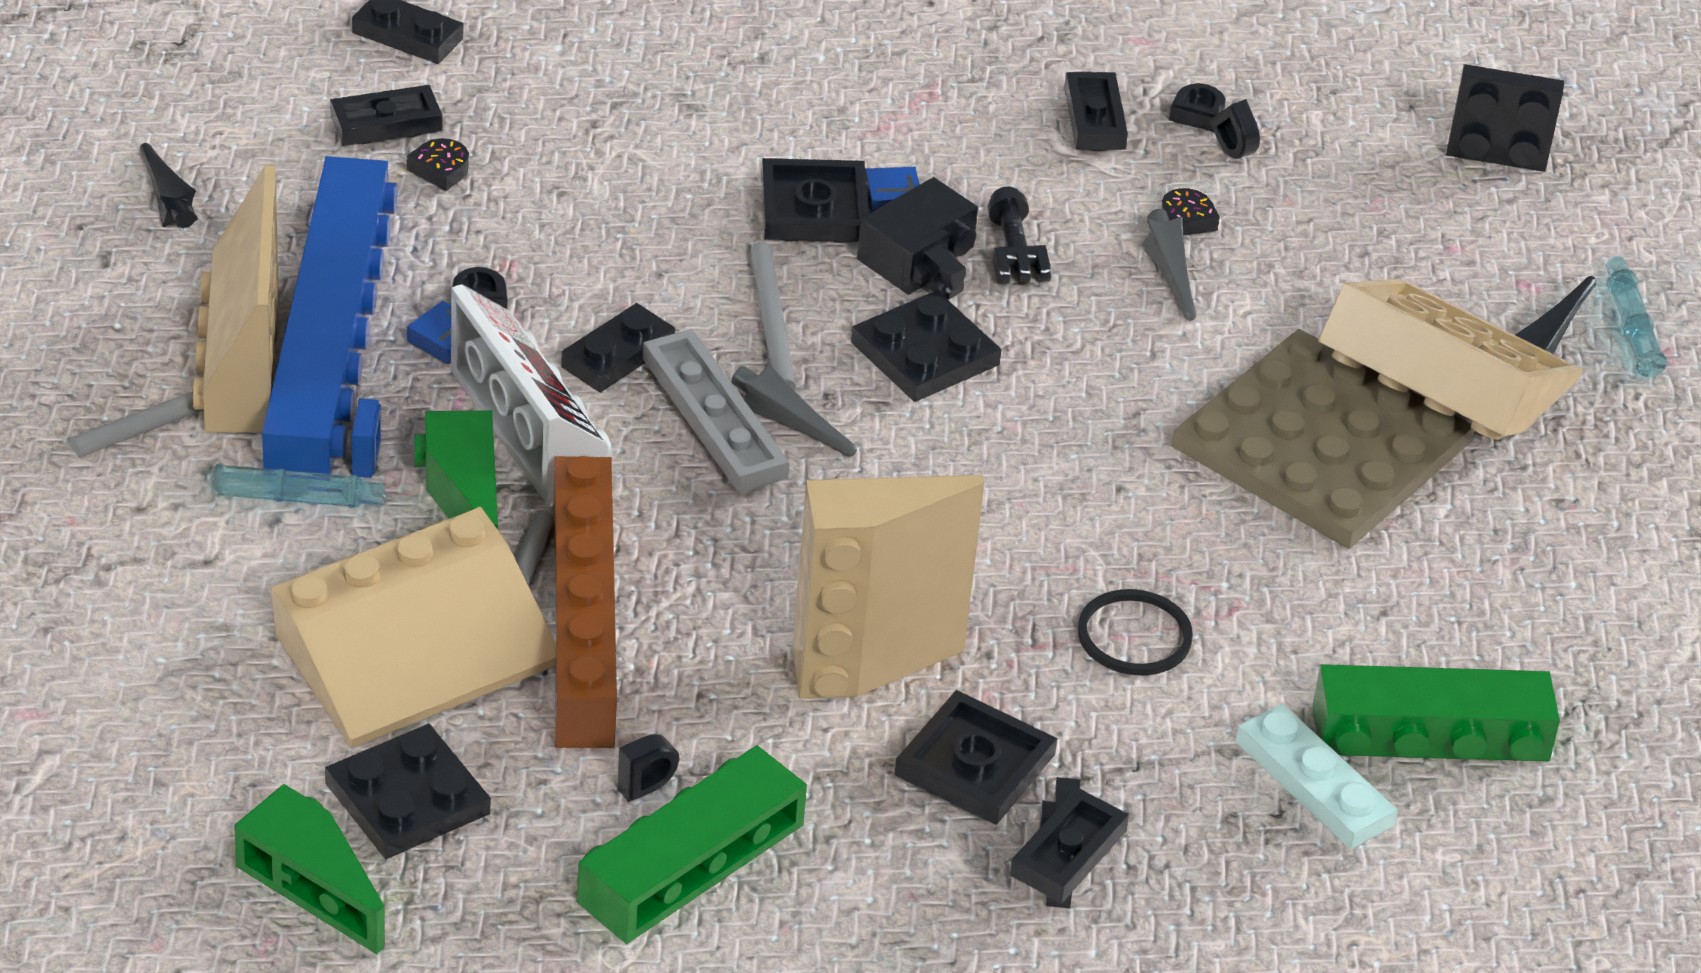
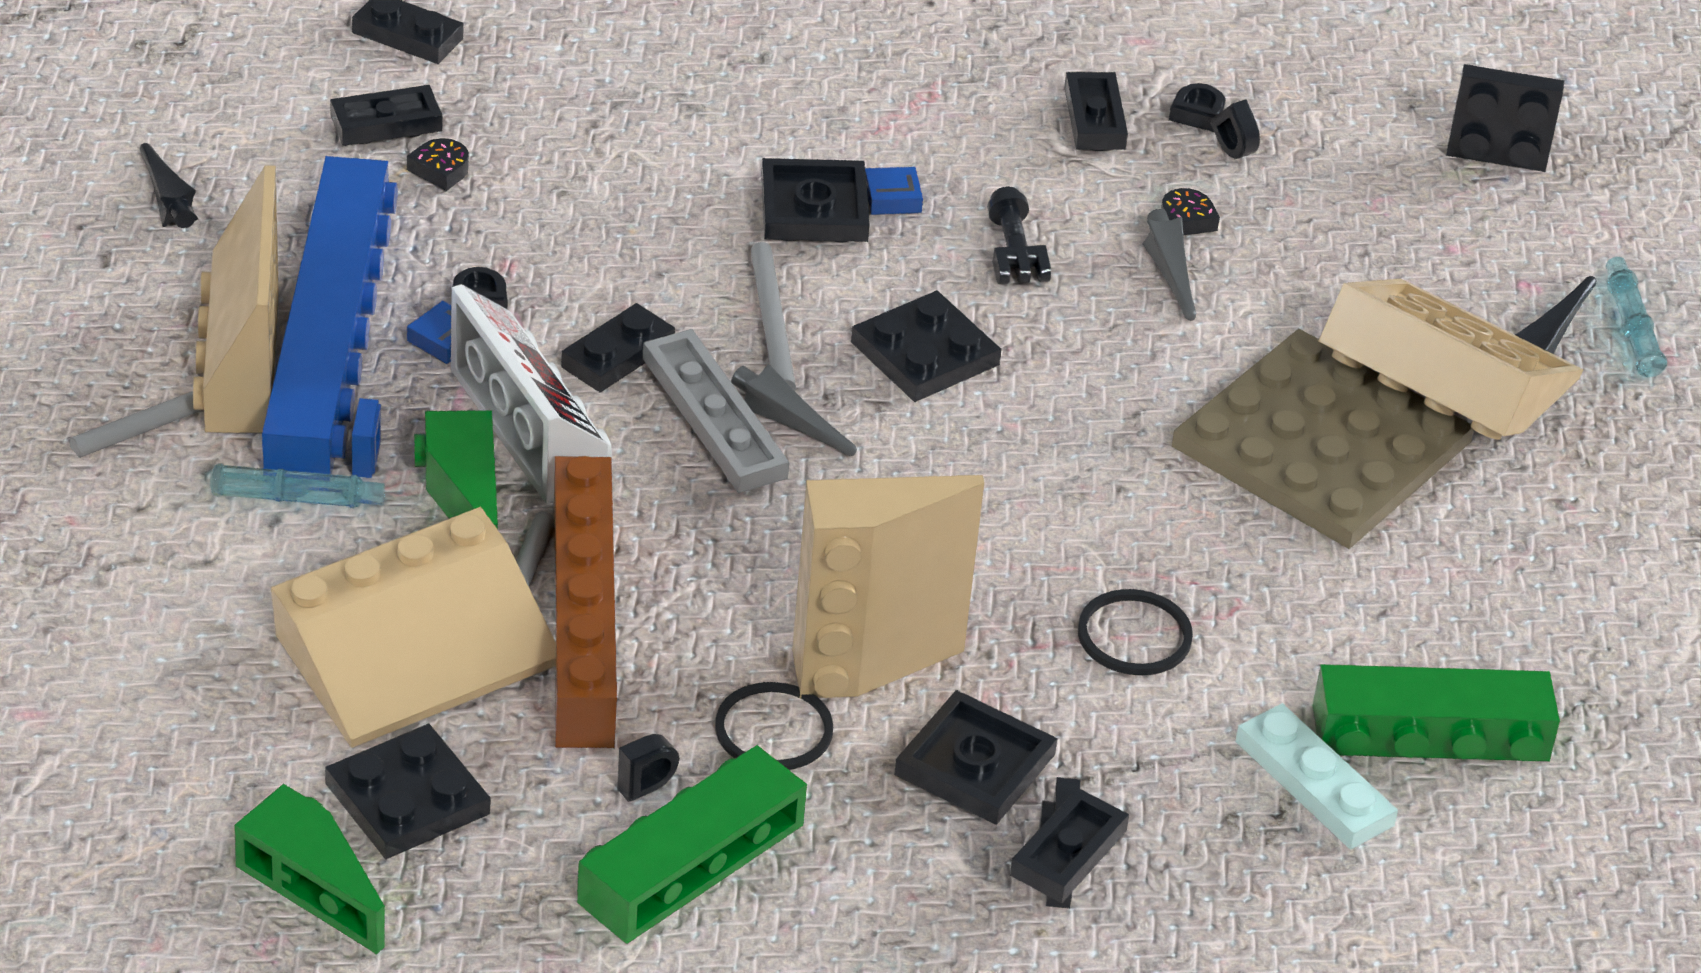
(779, 687): none -> black piece
(919, 237): black hinge -> none

